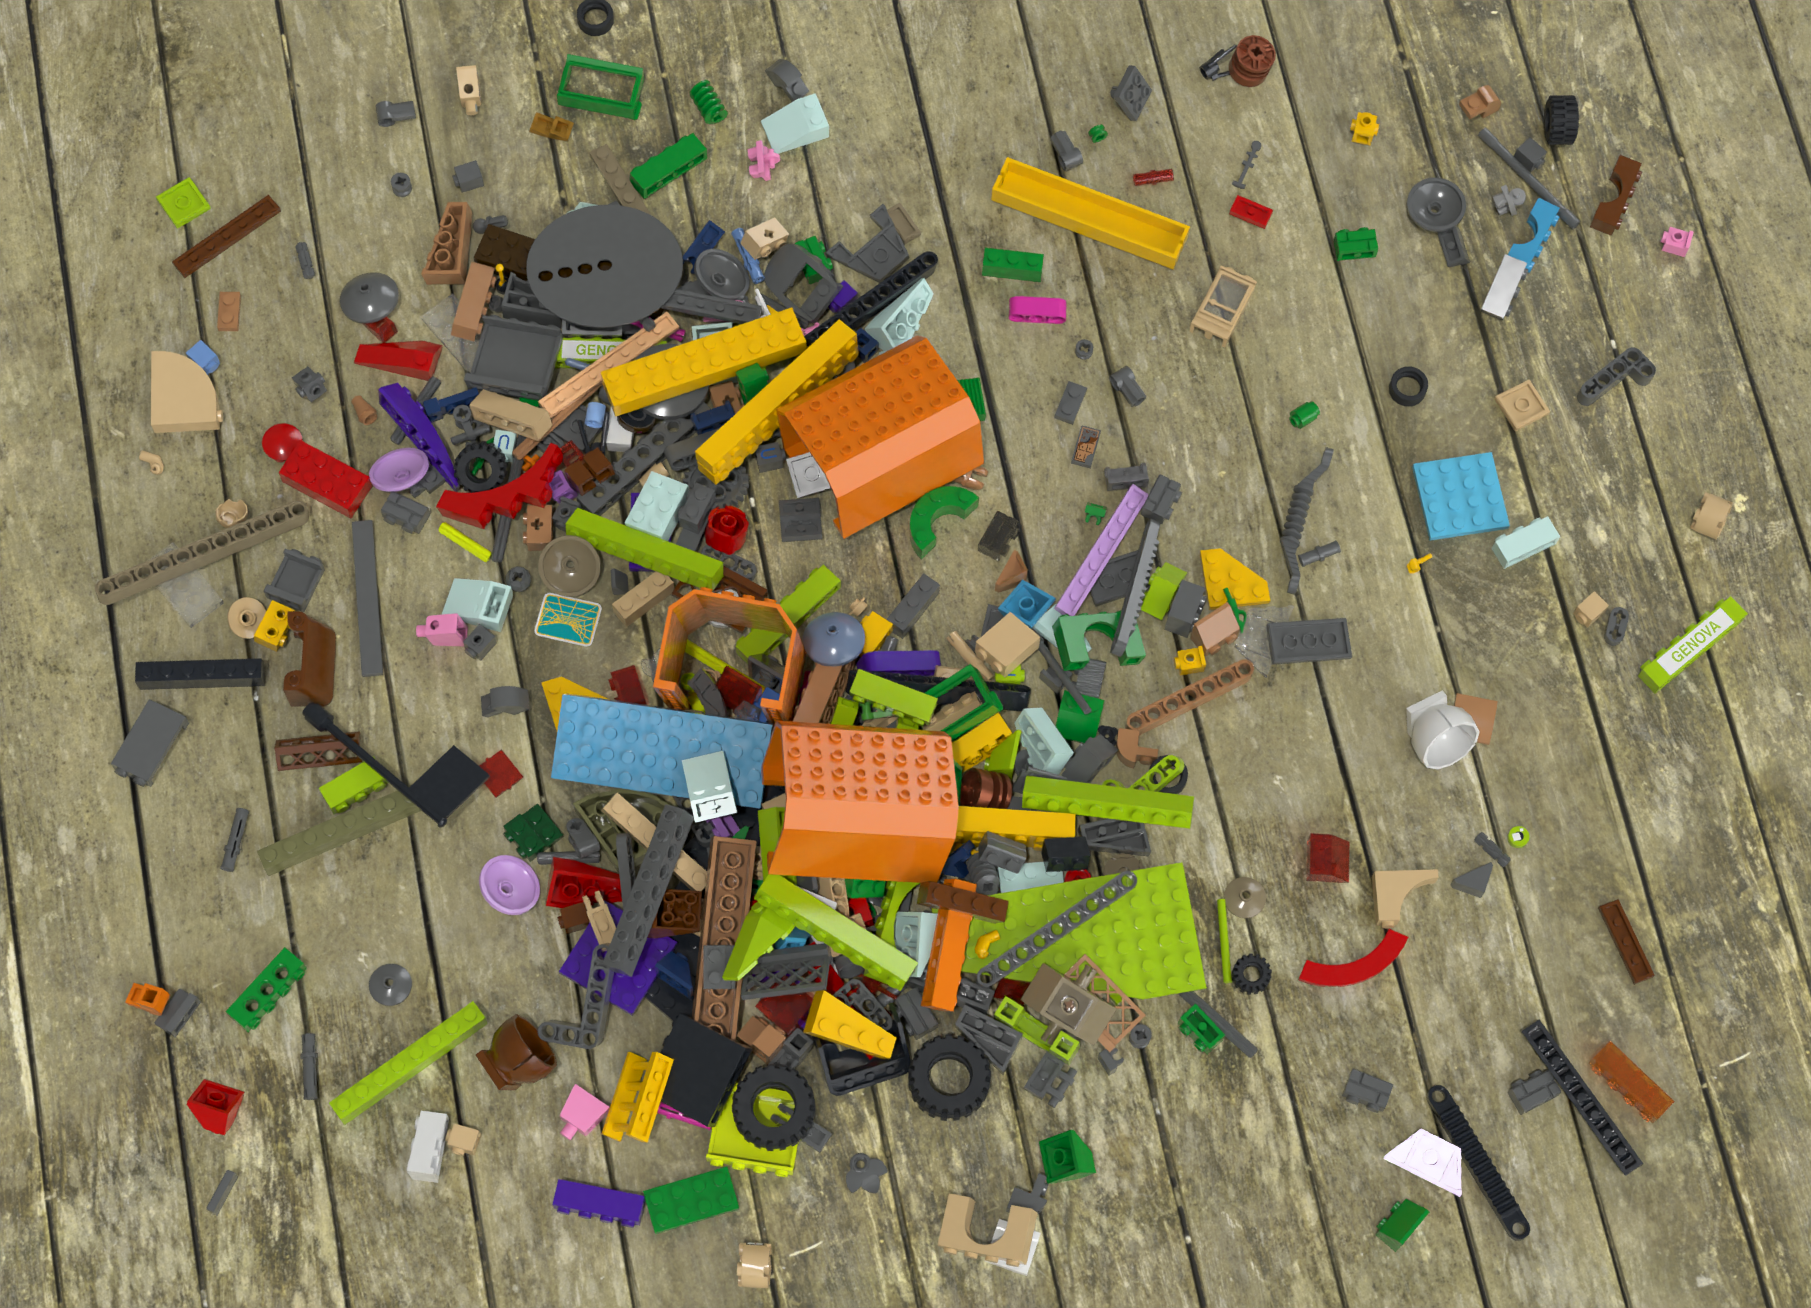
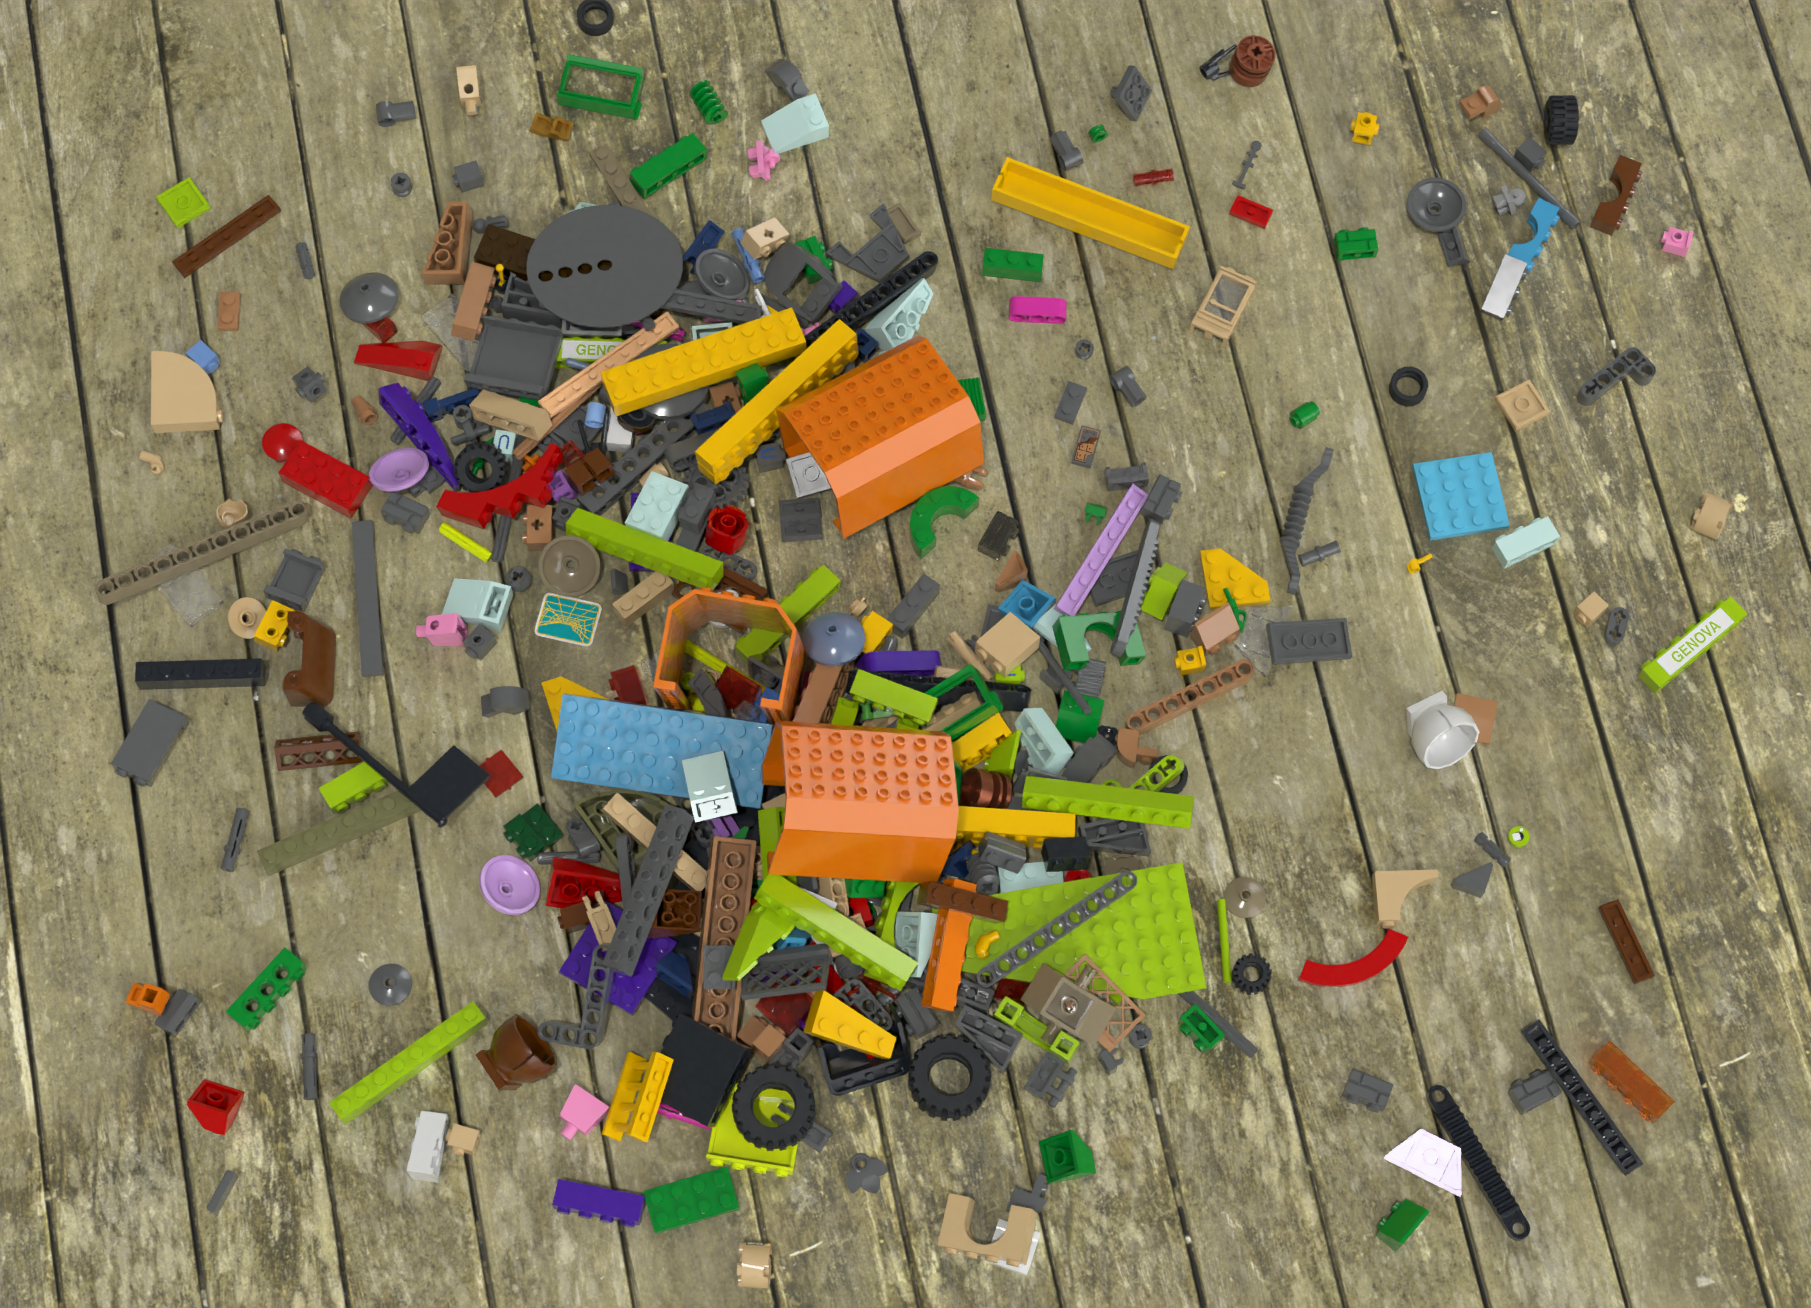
(1327, 858): clear red slope -> none

